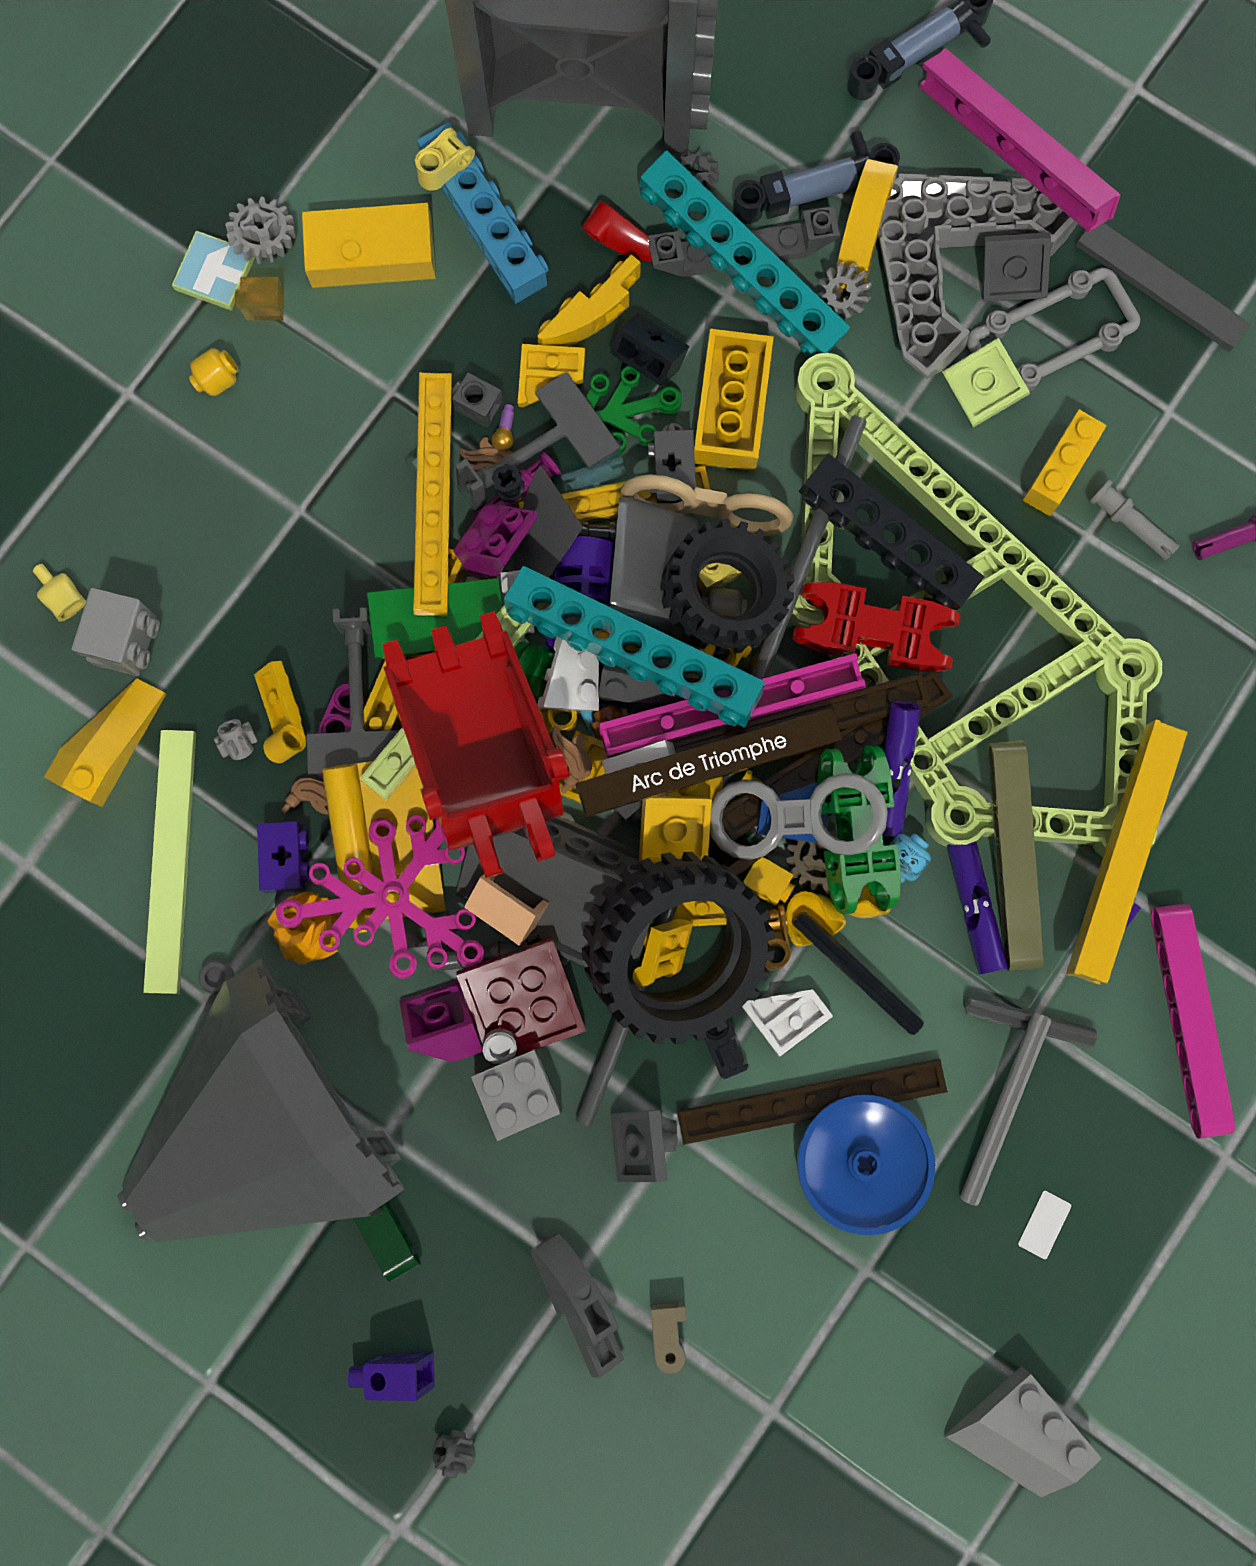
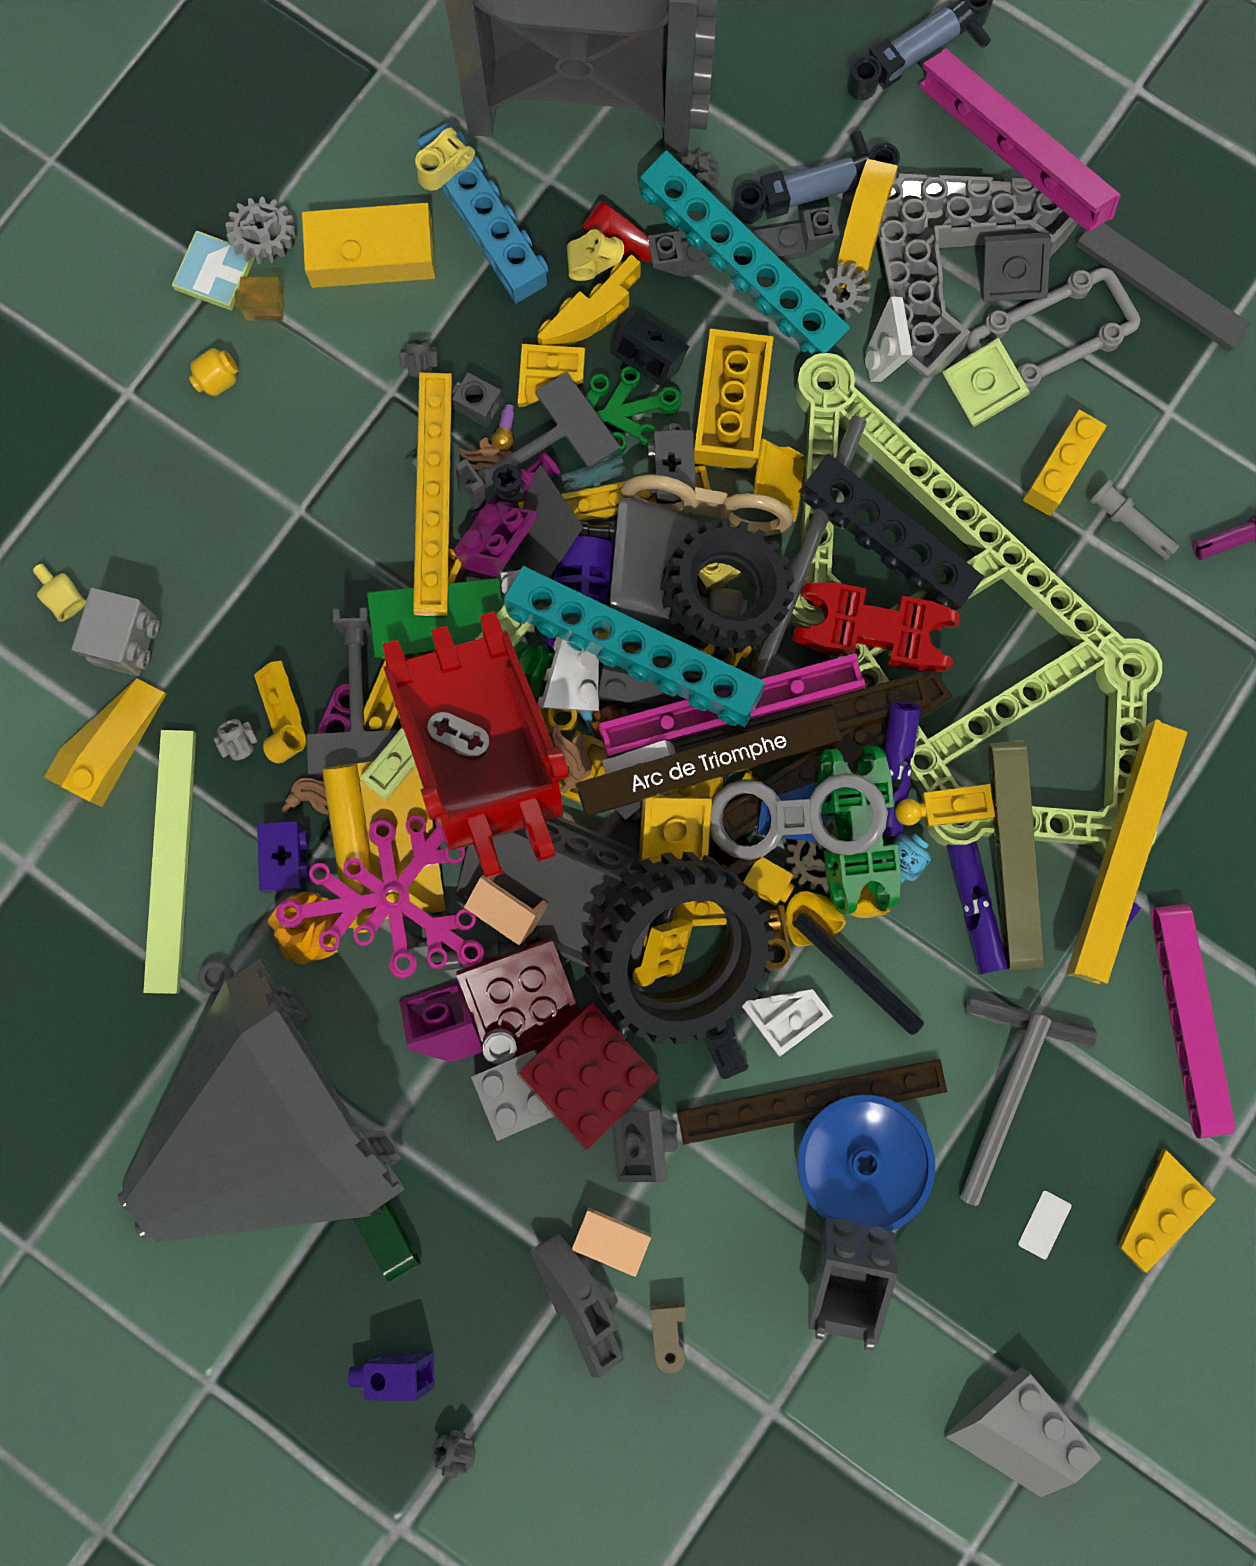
(418, 357): none -> dark grey gear
(461, 728): none -> light grey beam
(587, 1076): none -> dark red plate
(593, 255): none -> light yellow piece
(611, 1242): none -> light nougat panel
(780, 474): none -> yellow piece
(852, 1281): none -> dark grey container
(890, 342): none -> white wing
(948, 807): none -> yellow plate
(1165, 1212): none -> yellow wing

